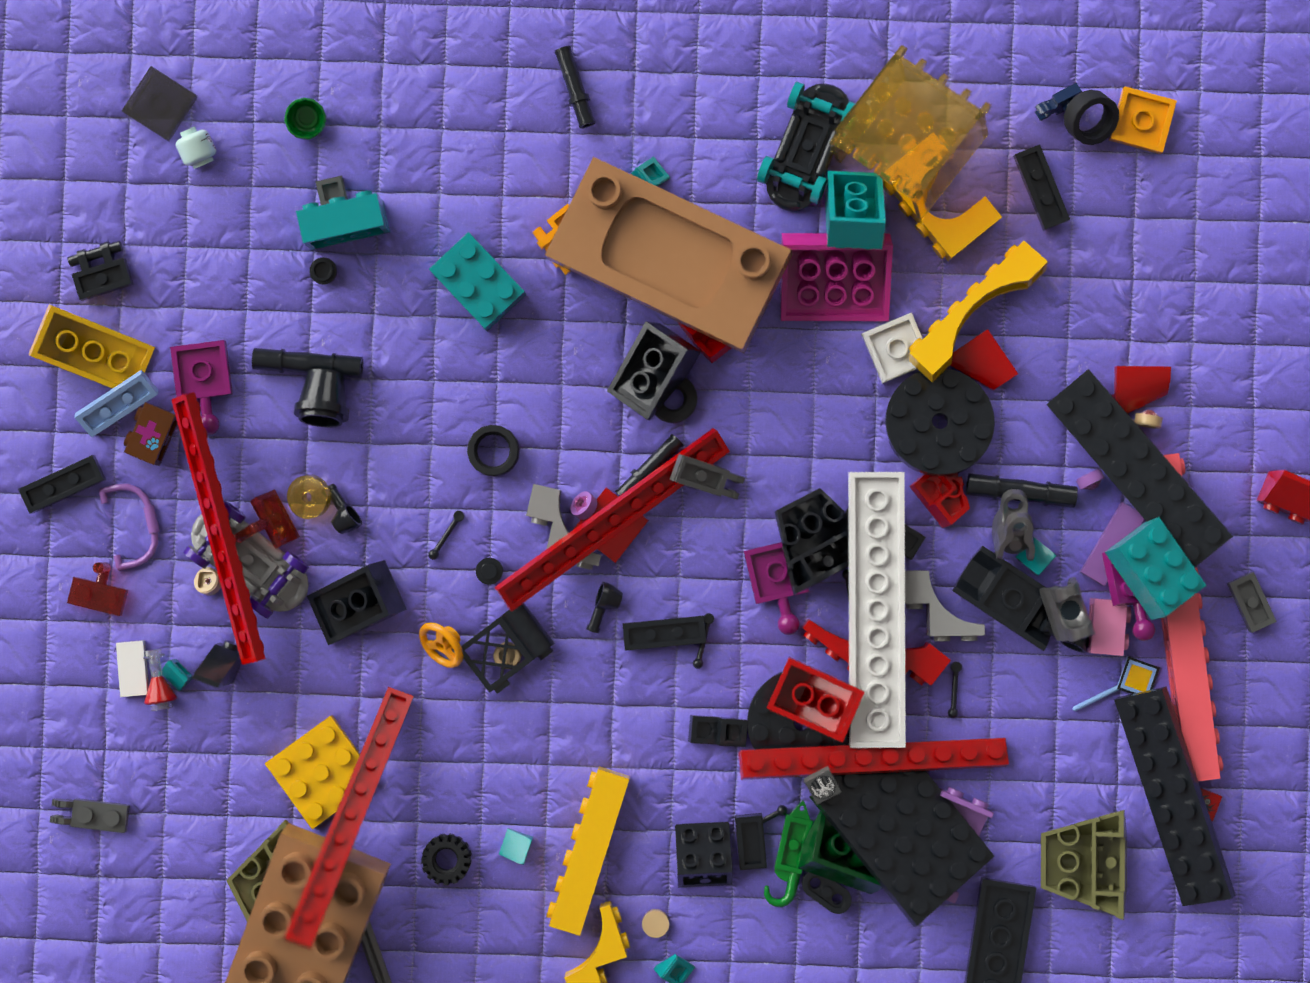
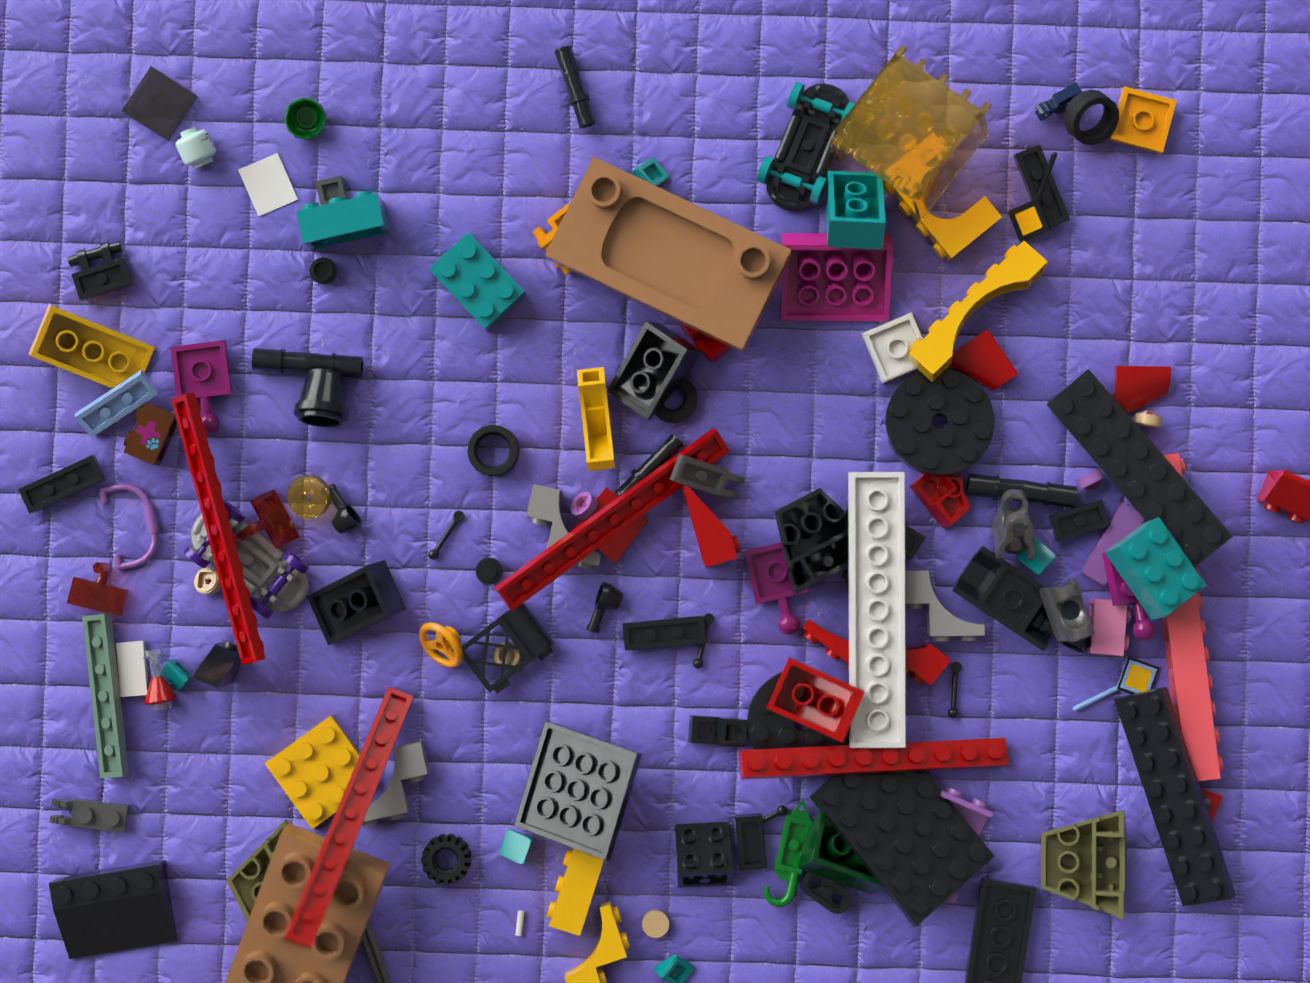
(105, 695): none -> sand green plate
(114, 909): none -> black slope
(268, 184): none -> white sticker
(410, 764): none -> light grey arch
(519, 925): none -> white piece
(578, 790): none -> plate
(595, 419): none -> yellow arch
(712, 536): none -> red slope
(822, 785): dark grey tile -> none
(1030, 218): none -> piece
(1078, 520): none -> black plate
(1251, 602): dark grey plate -> none

